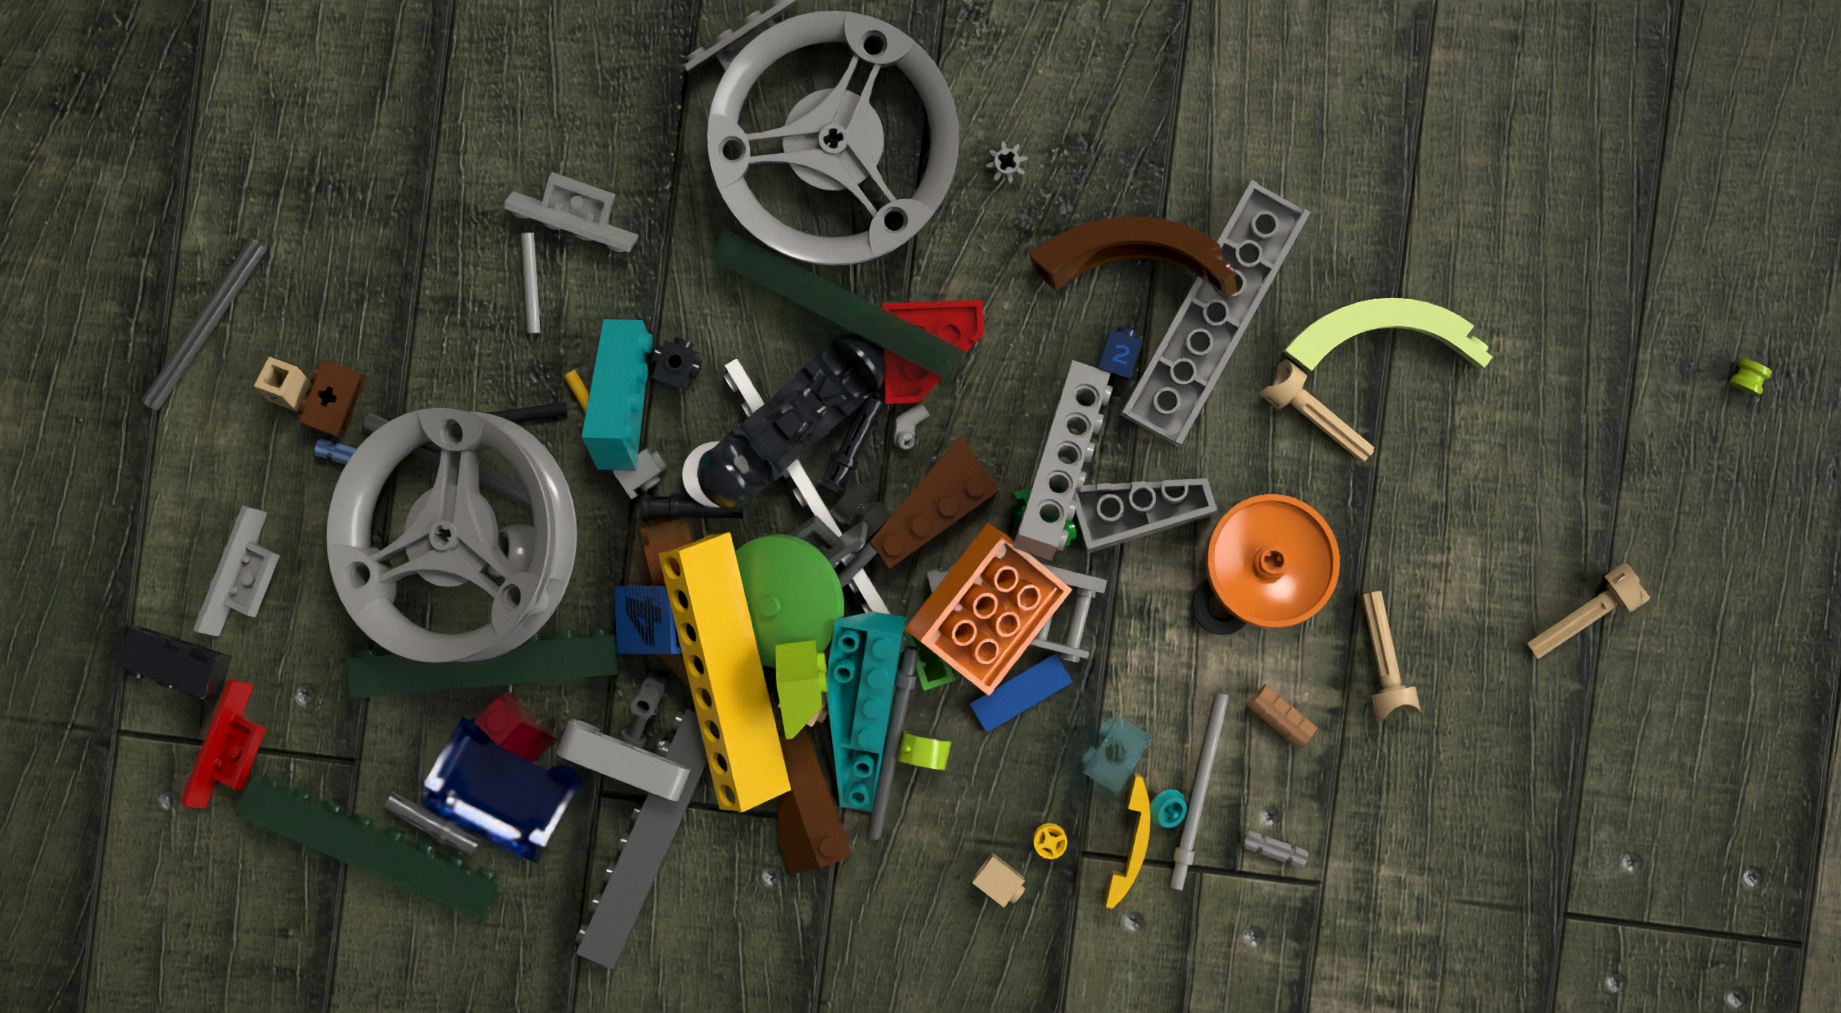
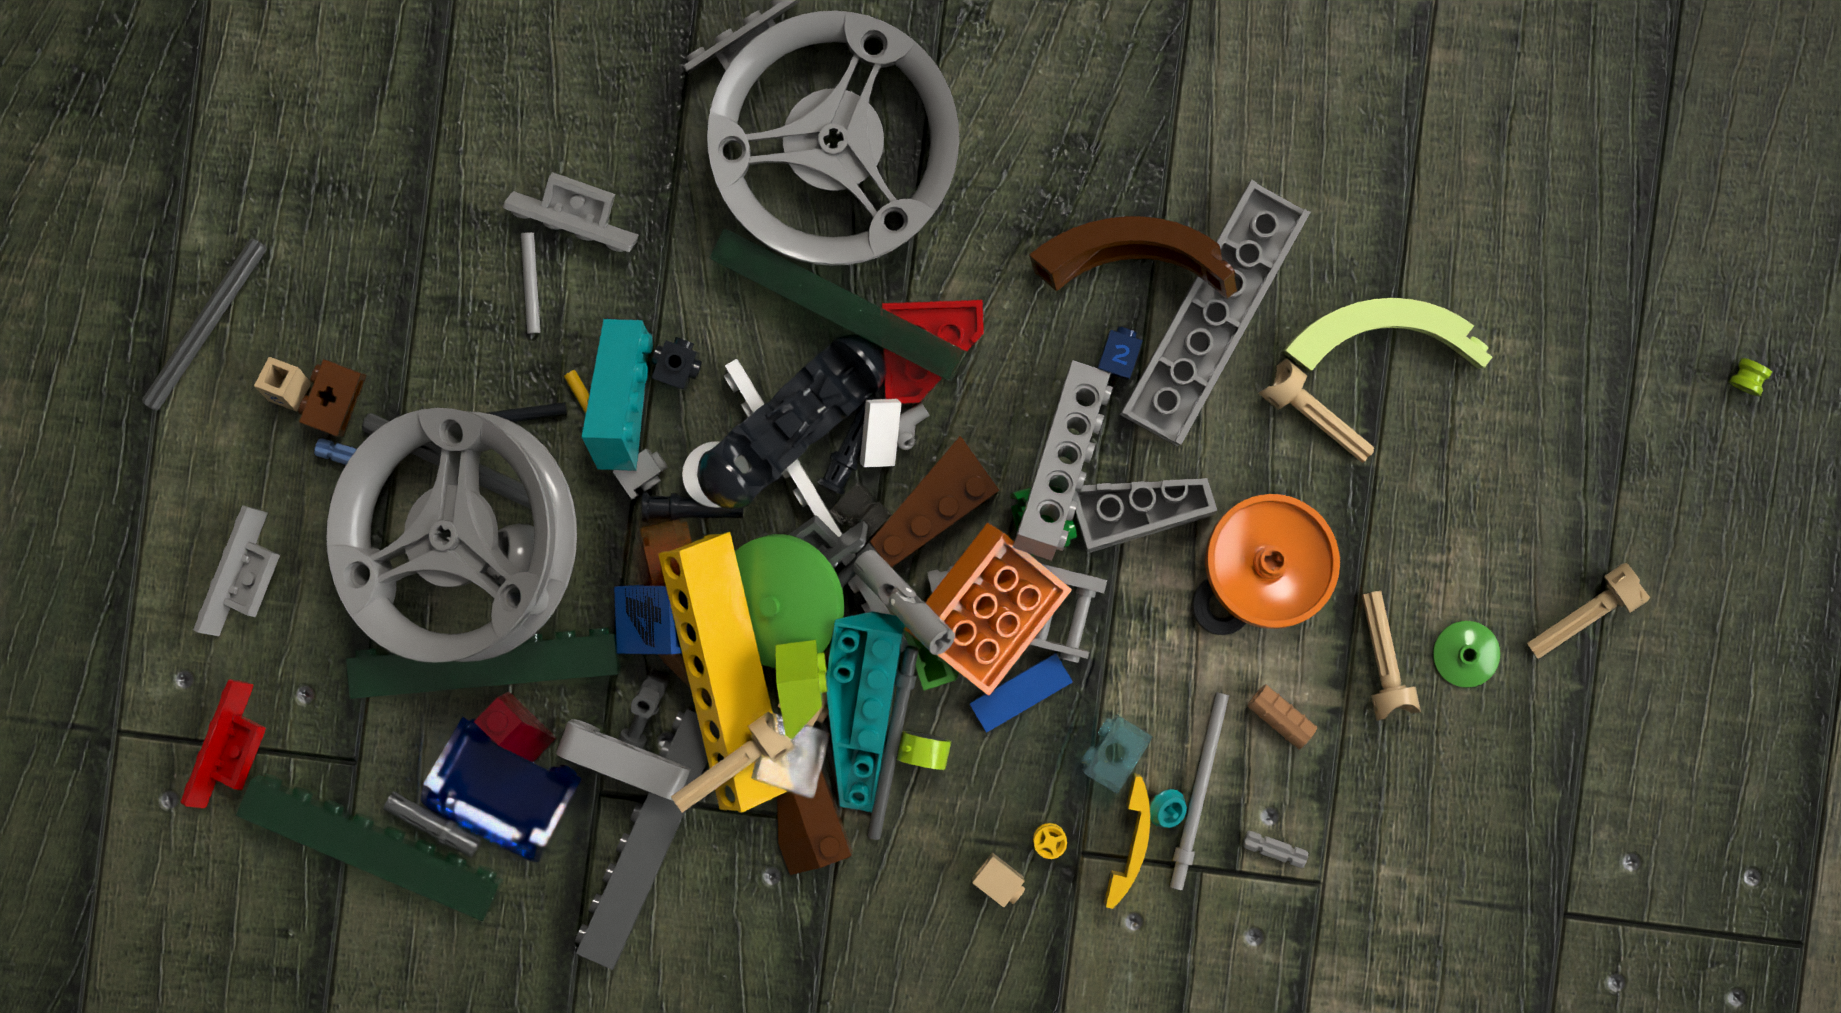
(173, 662): black wedge -> none
(764, 741): none -> tan piece
(798, 769): none -> clear tile
(880, 432): none -> white tile
(904, 602): none -> light grey piece
(1004, 152): light grey gear -> none
(1450, 648): none -> bright green dish

